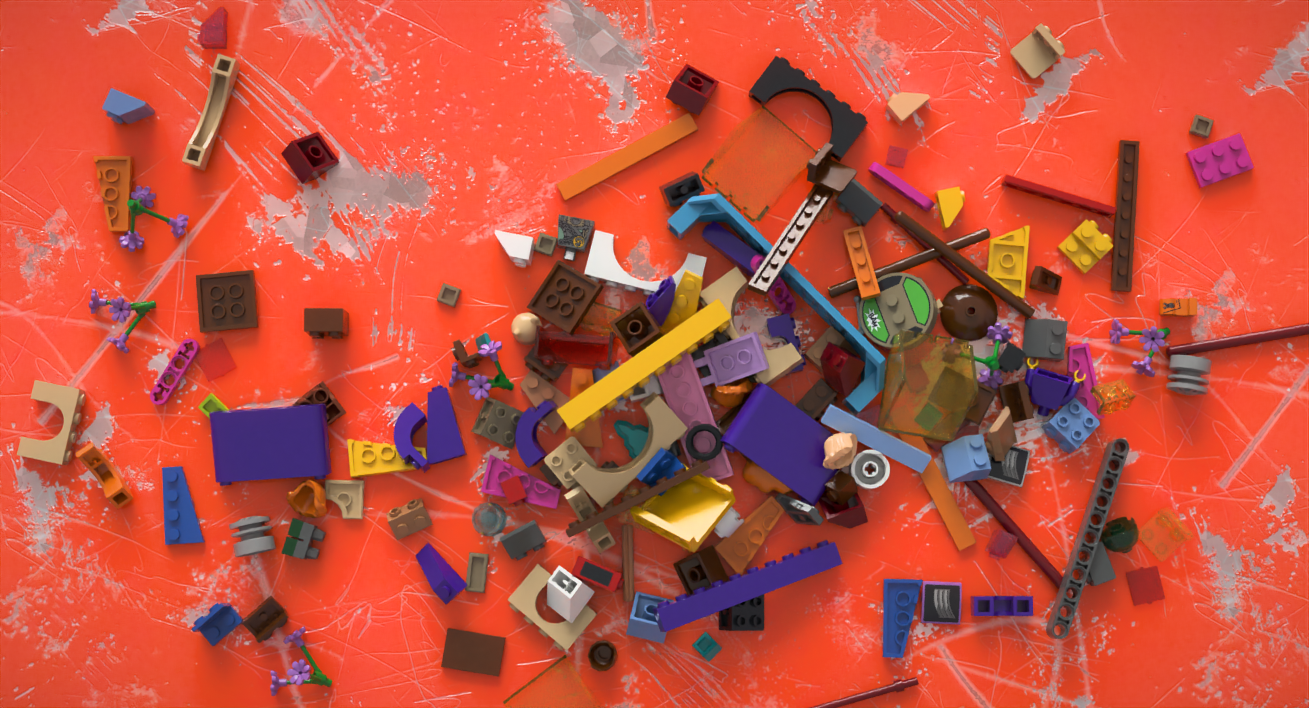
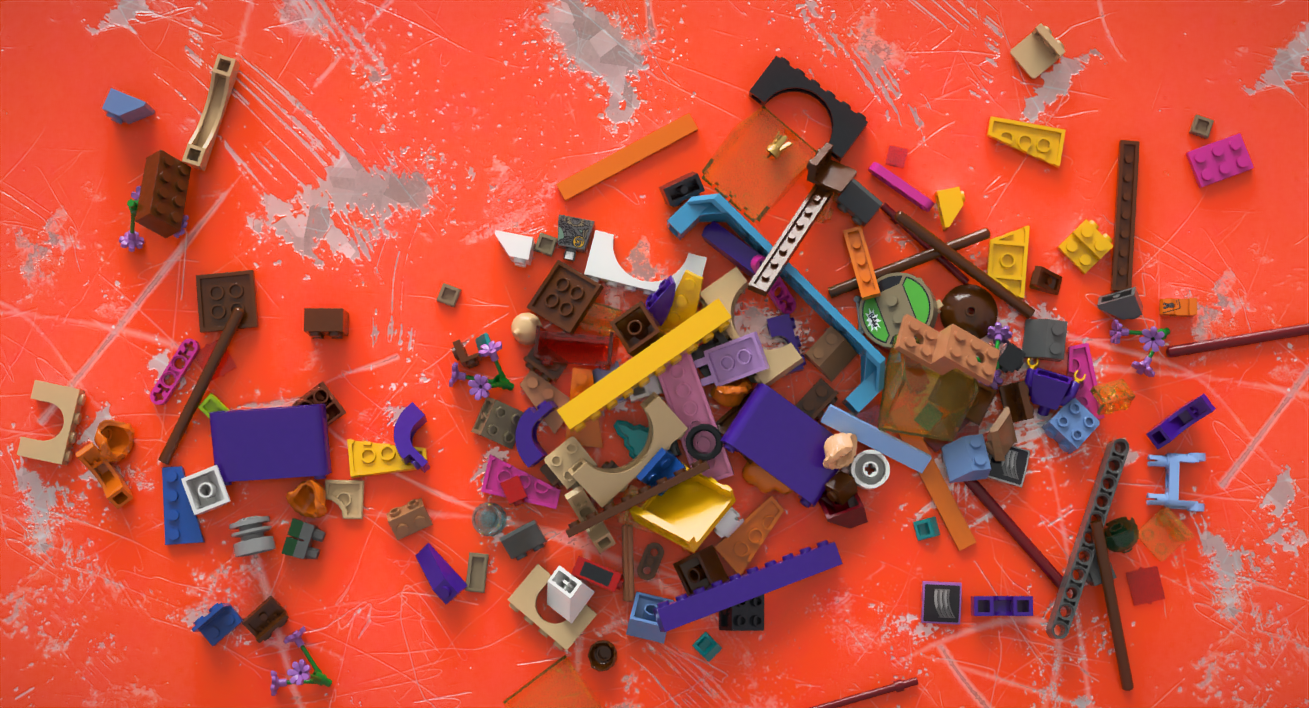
(114, 439): none -> orange hair
(116, 186): orange wing -> none
(121, 310): medium lavender plant -> none
(163, 194): none -> reddish brown brick
(201, 385): none -> reddish brown piece
(206, 490): none -> white slope
(214, 30): clear pink slope -> none
(309, 157): dark red slope -> none
(443, 431): dark purple slope -> none
(473, 652): reddish brown tile -> none
(650, 561): none -> reddish brown plate
(692, 89): dark red slope -> none
(776, 147): none -> pearl gold piece
(799, 511): dark grey wing -> none
(840, 368): dark red slope -> none
(898, 609): blue wing -> none
(905, 104): light nougat slope -> none
(926, 528): none -> teal slope
(947, 349): none -> nougat bracket
(1000, 544): clear pink slope -> none
(1033, 139): none -> yellow wing
(1058, 196): red tile -> none
(1112, 605): none -> reddish brown piece
(1122, 304): none -> dark grey slope
(1170, 498): none -> light blue connector
(1180, 420): none -> dark purple arch
(1188, 375): light grey wheel -> none

